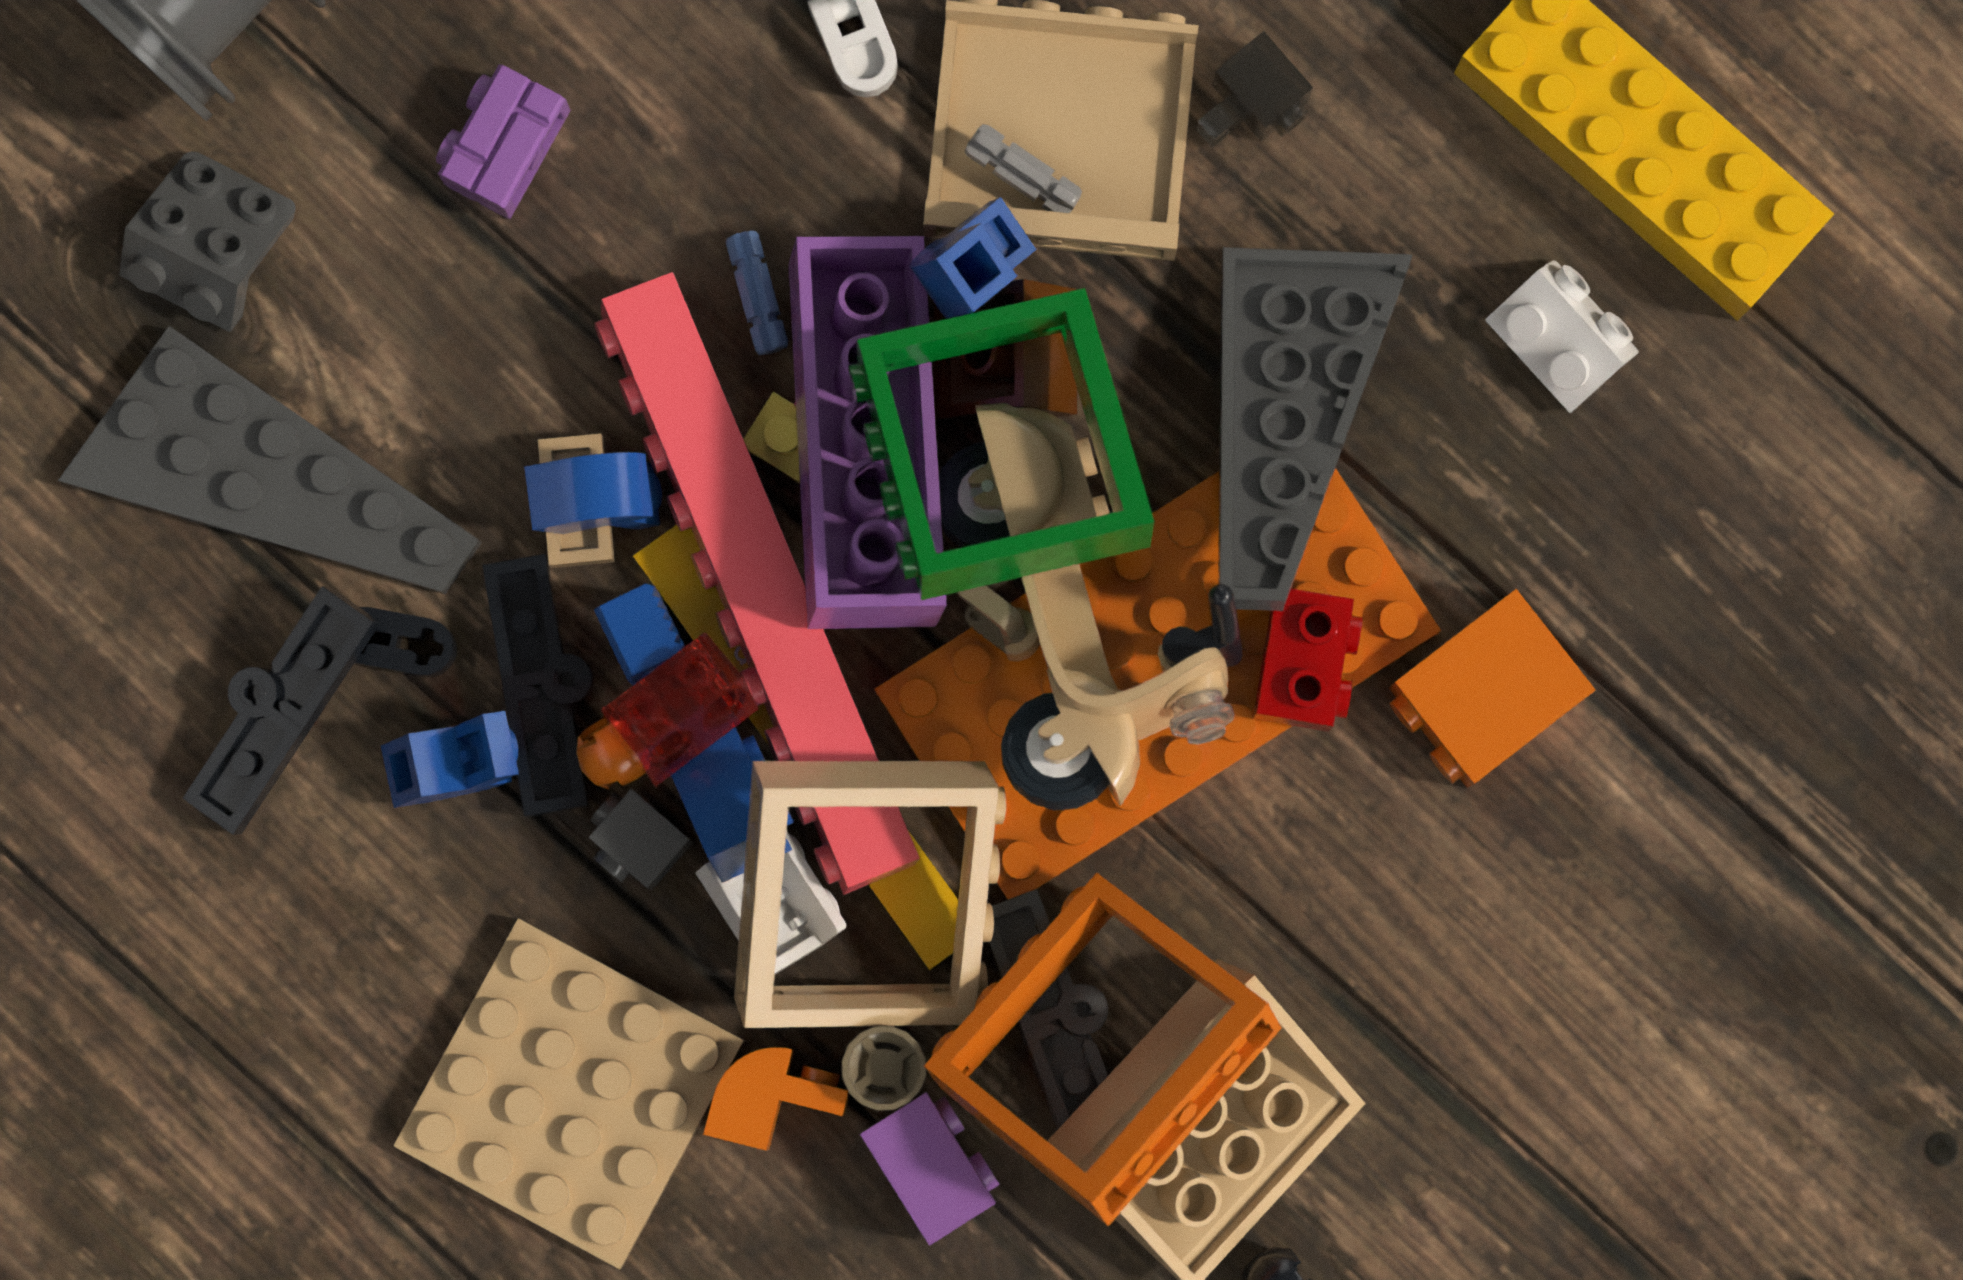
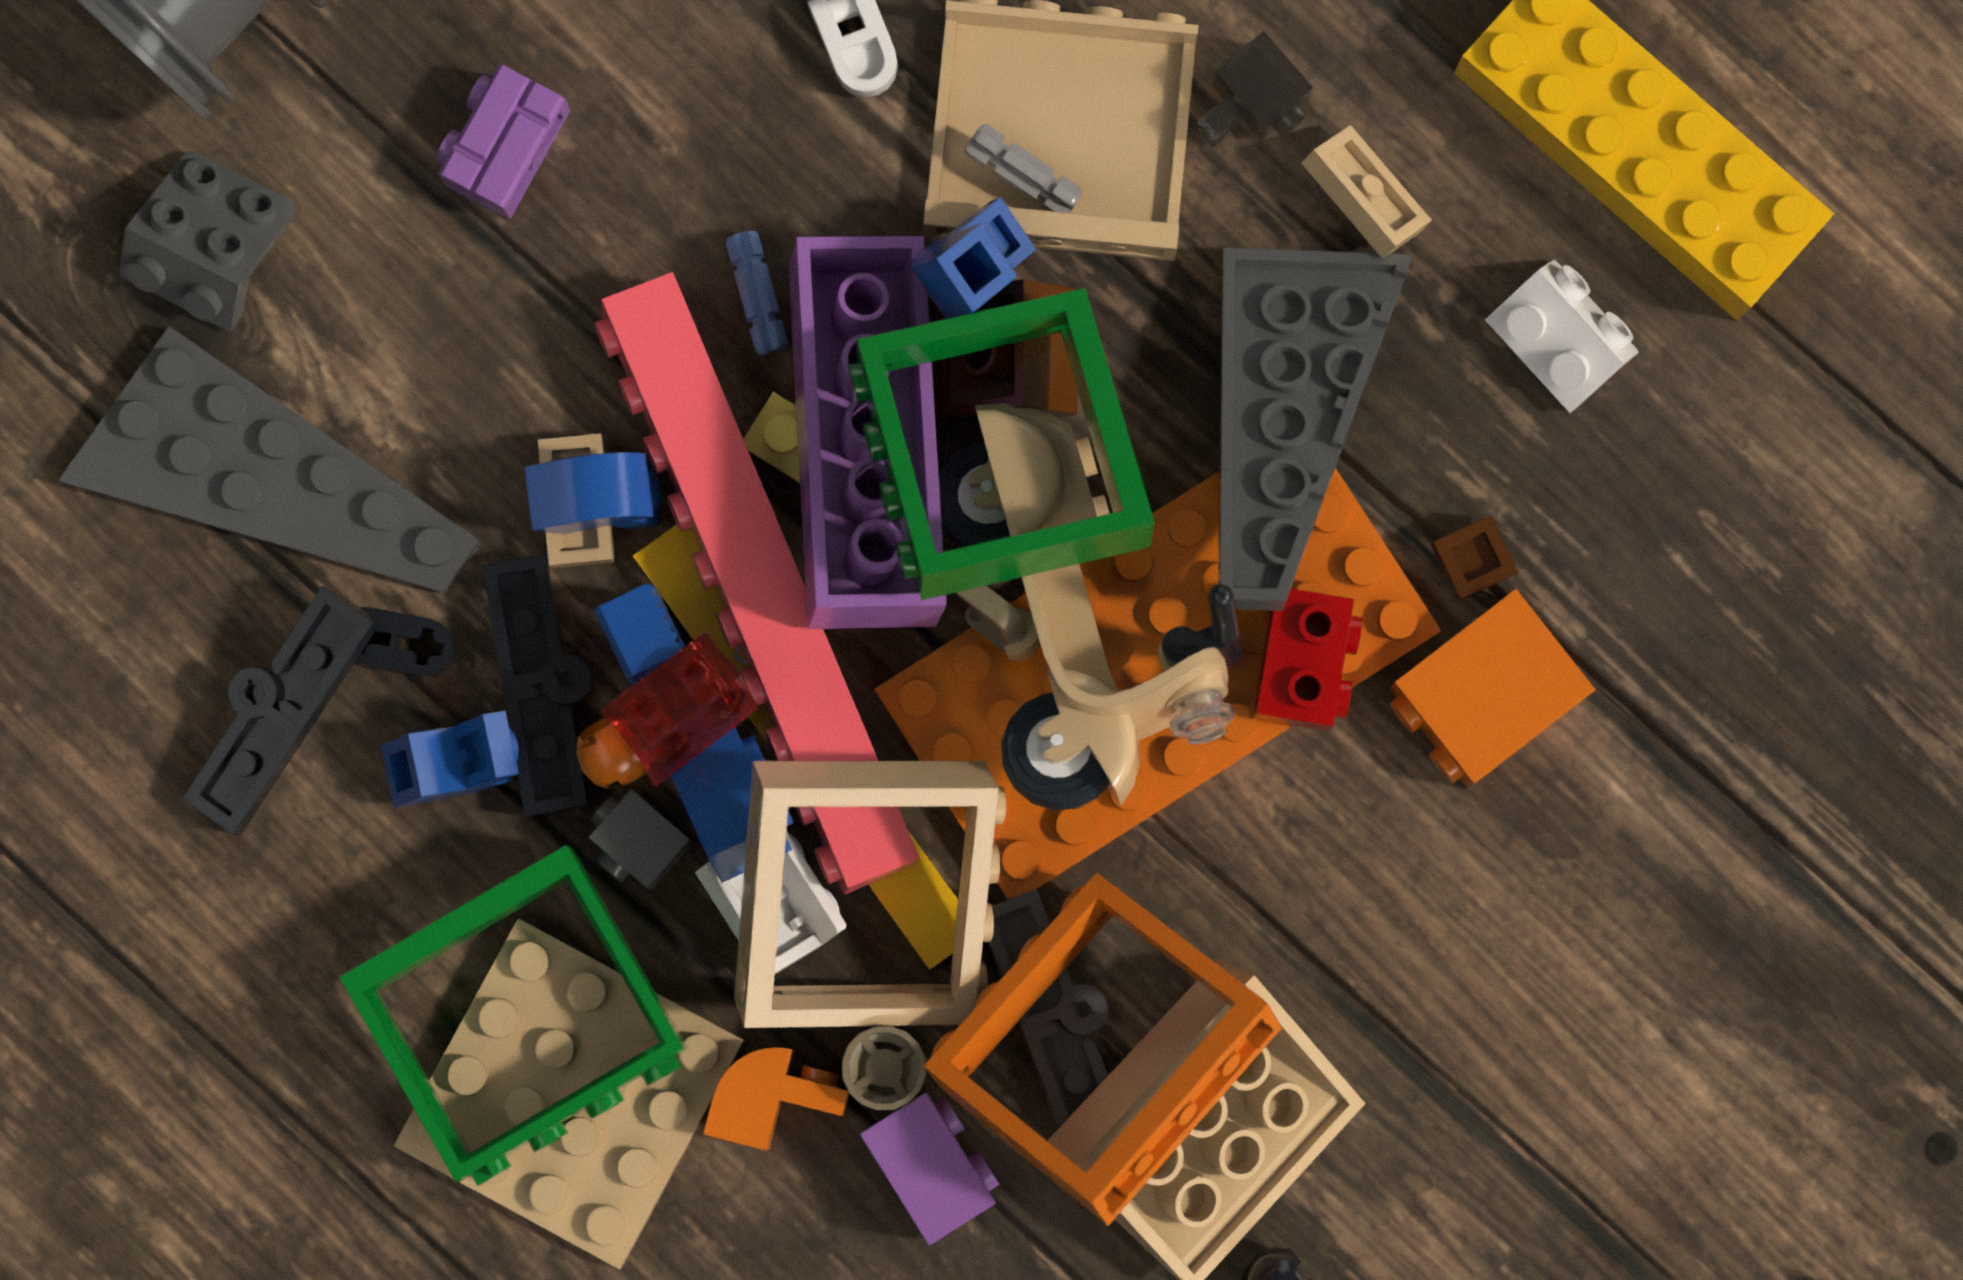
(454, 928): none -> green window
(1366, 191): none -> tan plate
(1474, 558): none -> reddish brown plate

